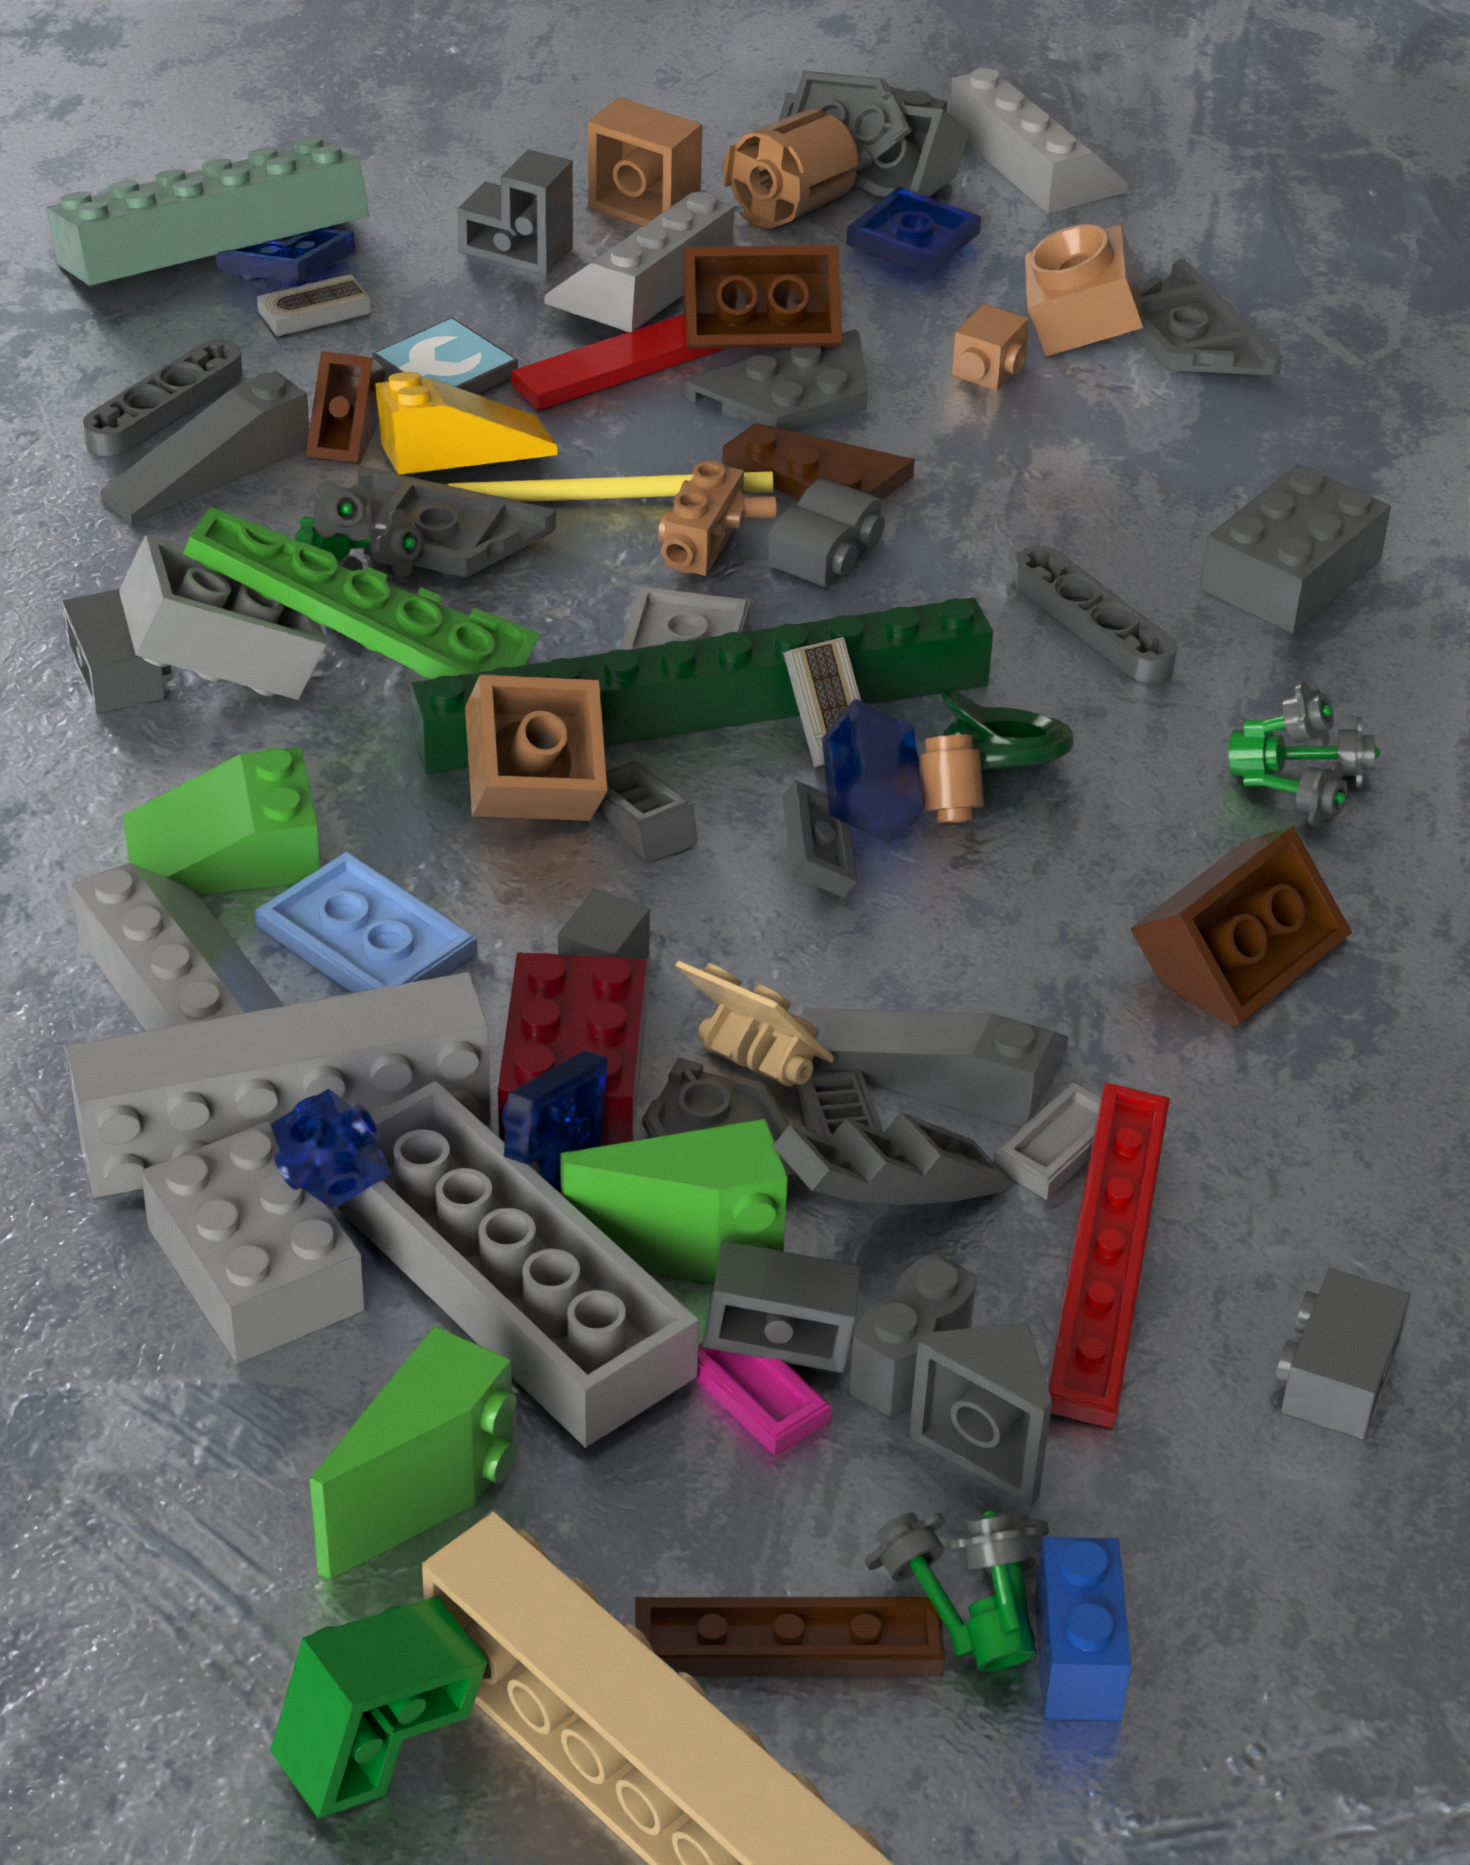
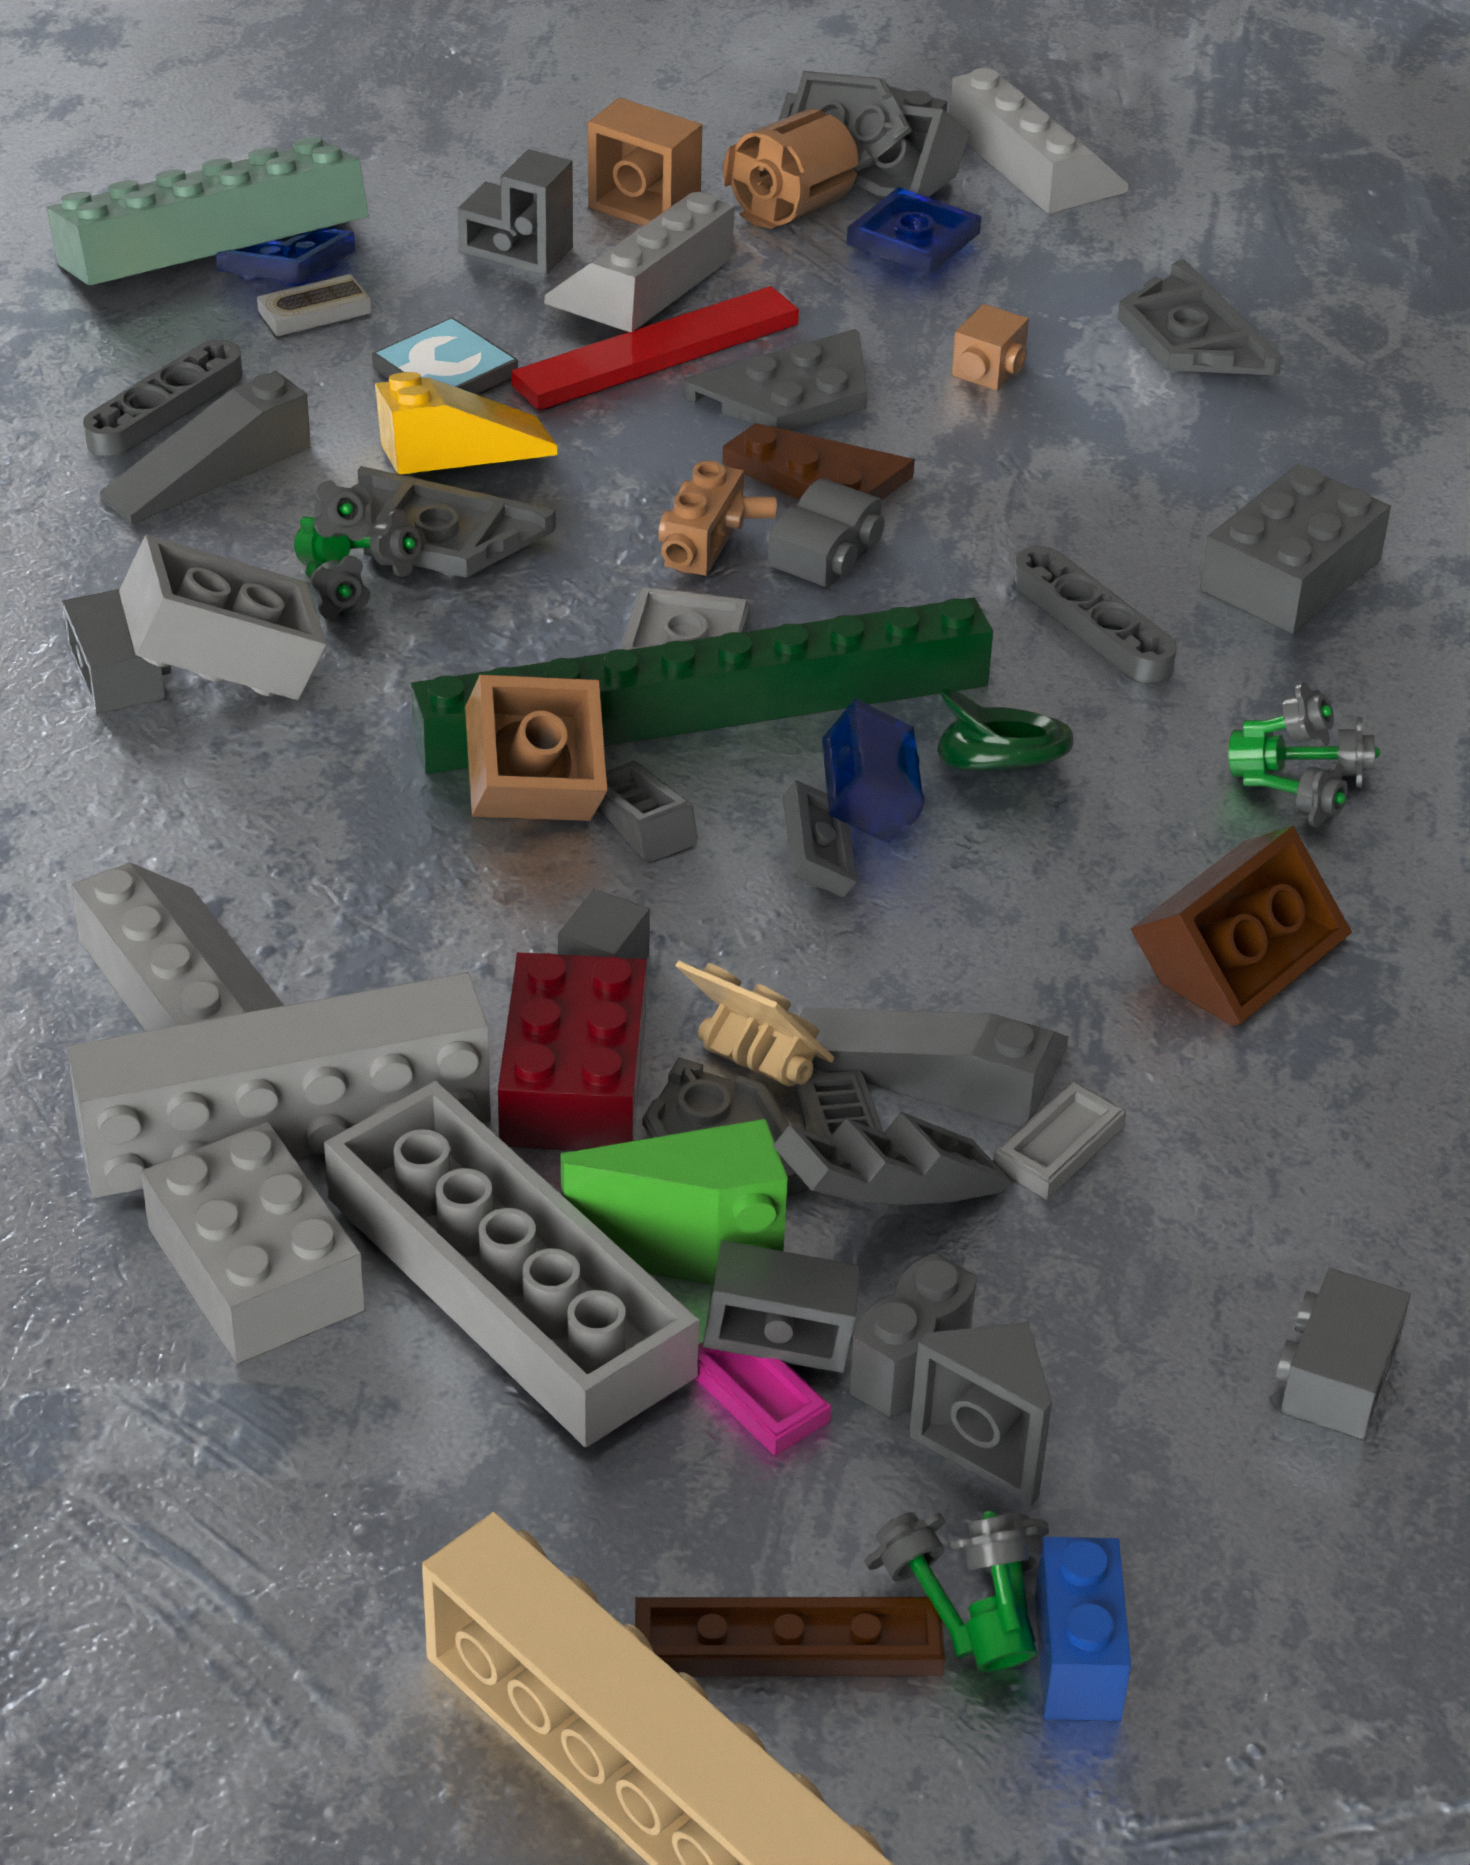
(231, 826): bright green slope -> none
(329, 1148): clear blue brick -> none
(344, 407): reddish brown slope -> none
(359, 602): bright green wing -> none
(364, 928): light blue tile -> none
(364, 1693): green brick -> none
(415, 1453): bright green slope -> none
(556, 1114): clear blue plate -> none
(603, 487): light yellow bar -> none
(762, 296): reddish brown slope -> none
(822, 688): tile -> none
(951, 778): medium nougat brick -> none
(1082, 287): medium nougat piece -> none
(1107, 1256): red tile -> none

